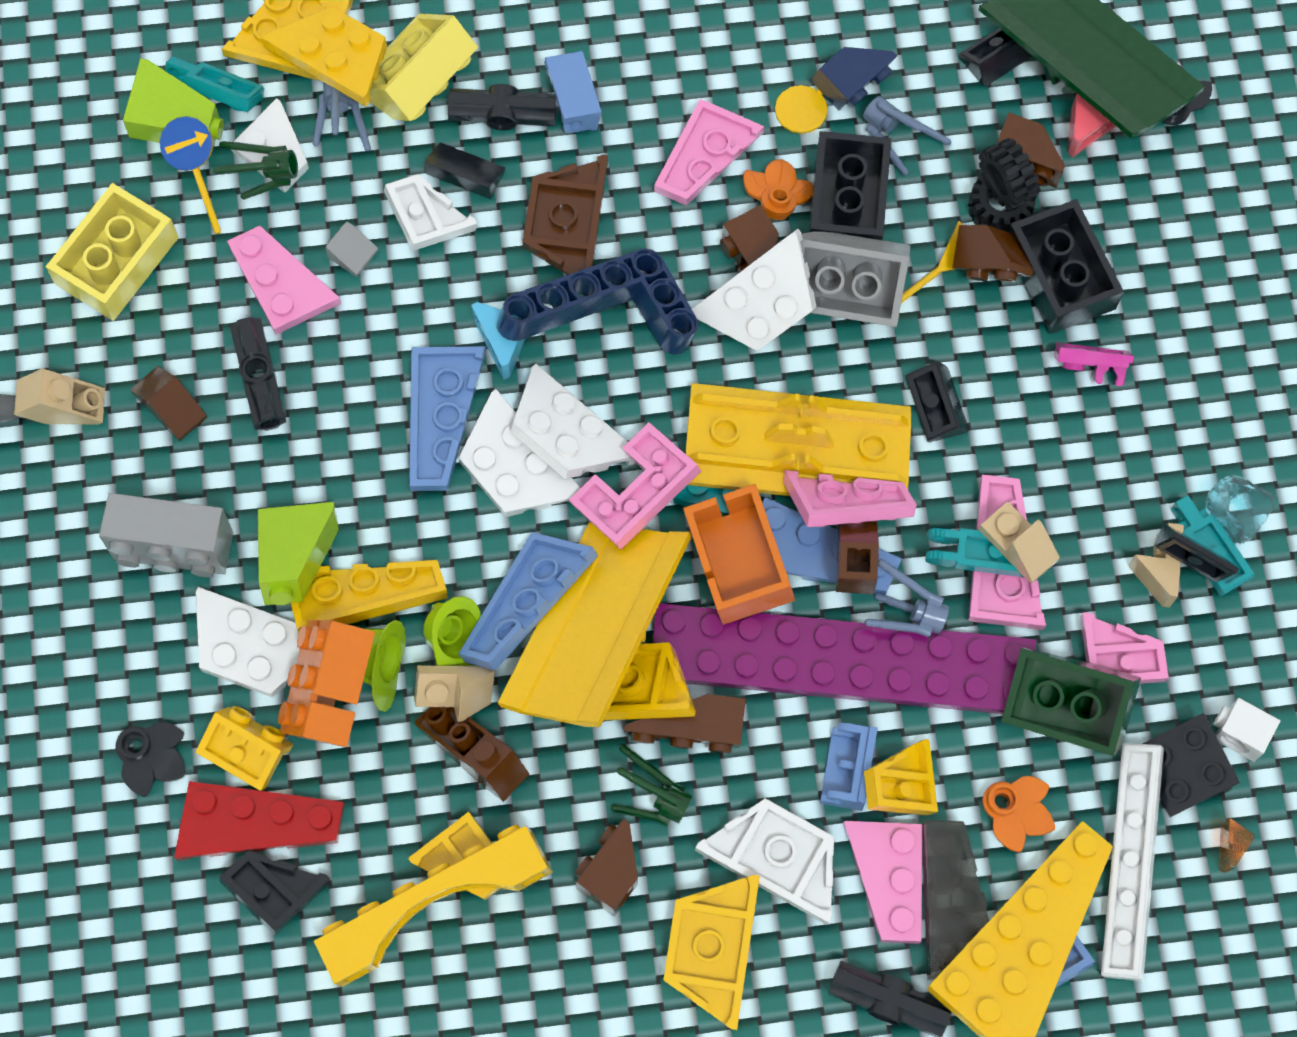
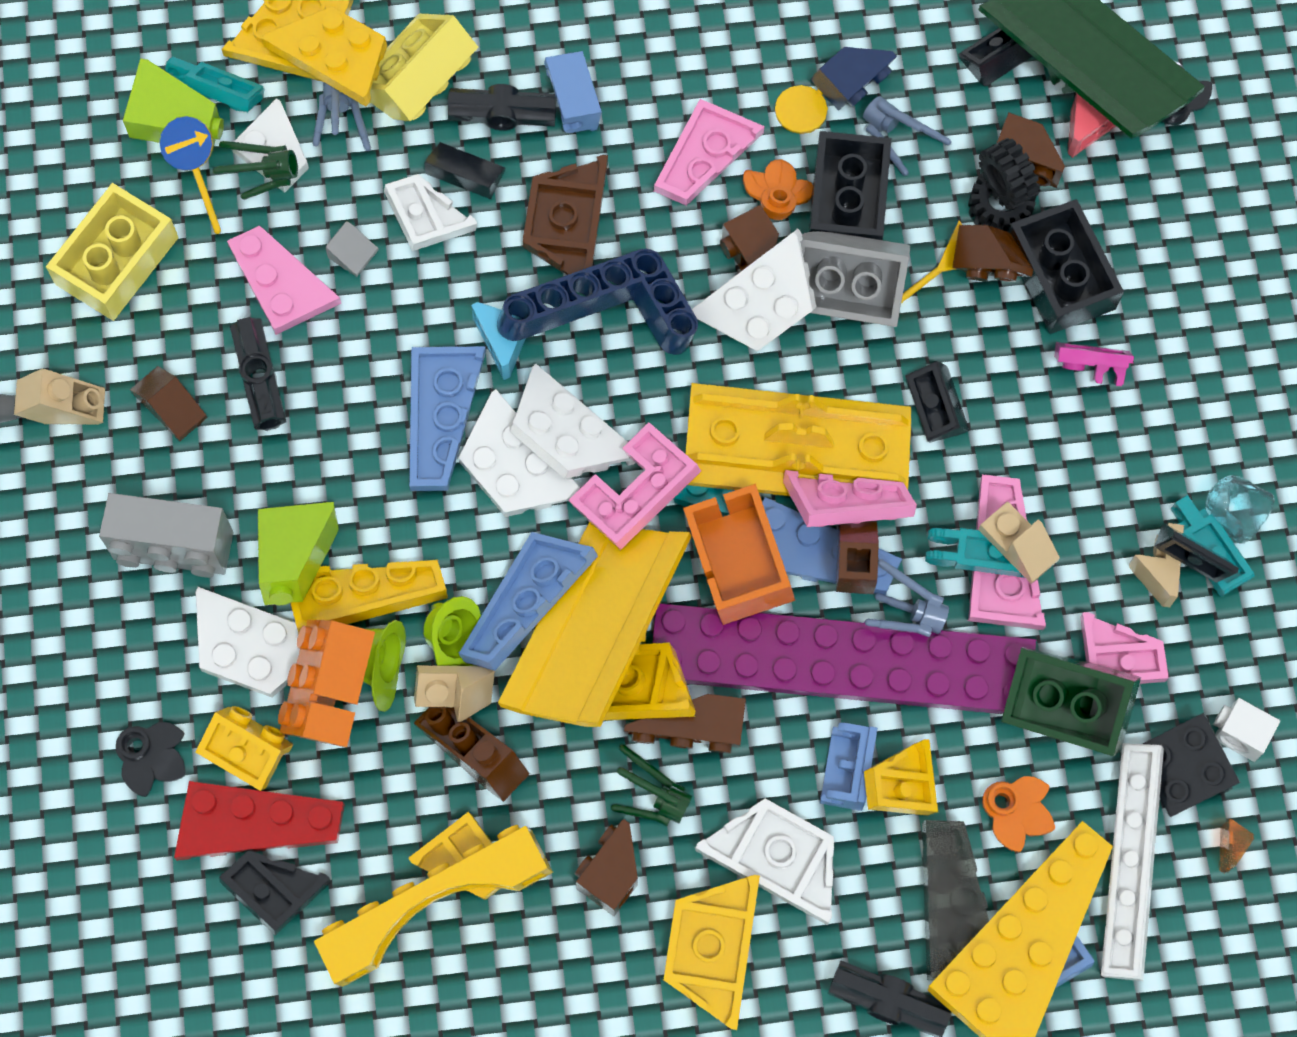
(891, 875): bright pink wing -> none

